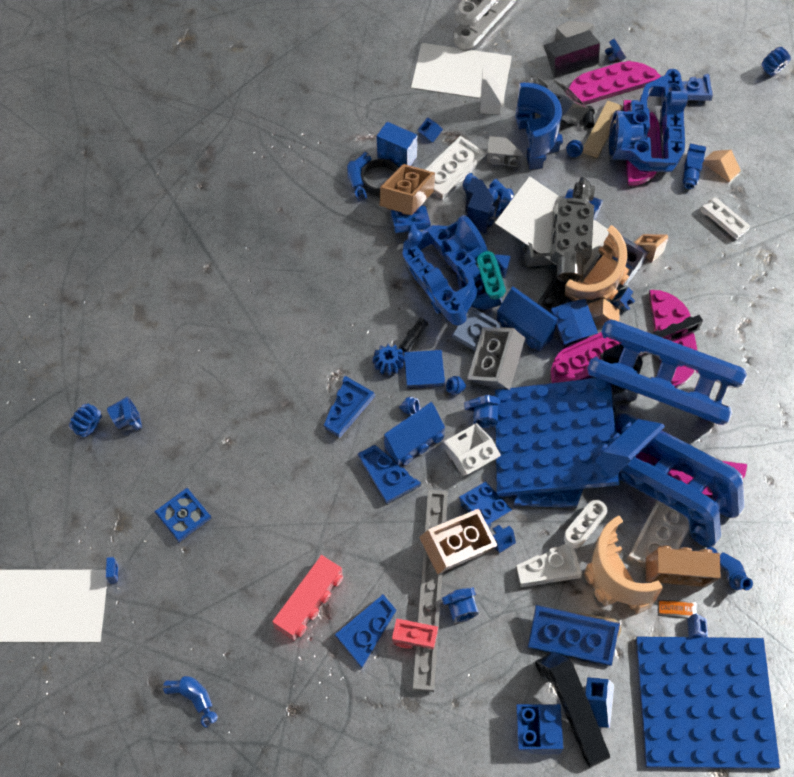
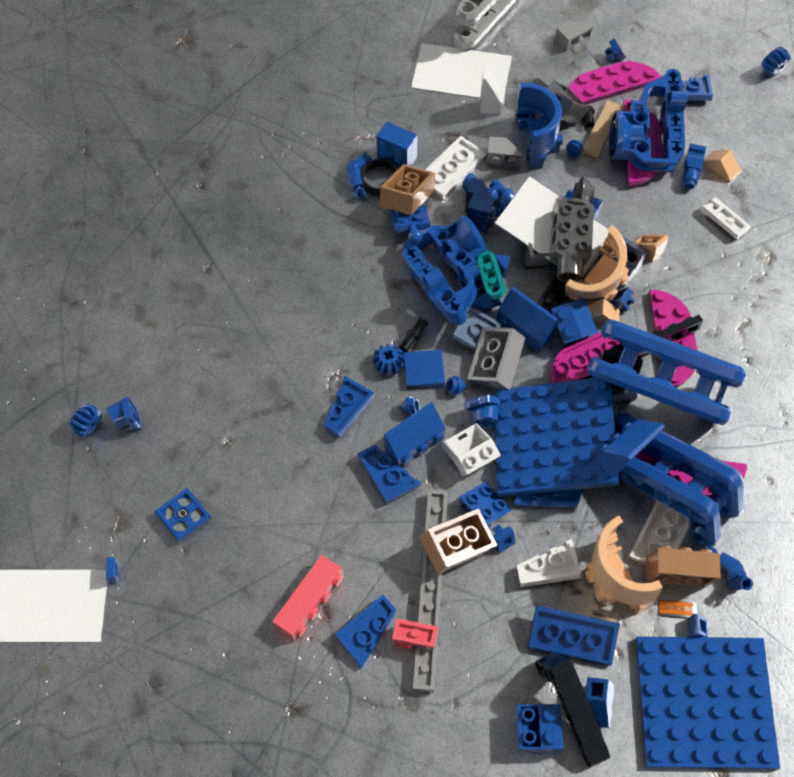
(194, 691): blue arm -> none
(430, 129): blue slope -> none
(462, 604): blue piece -> none
(572, 53): black slope -> none
(588, 518): white plate -> none

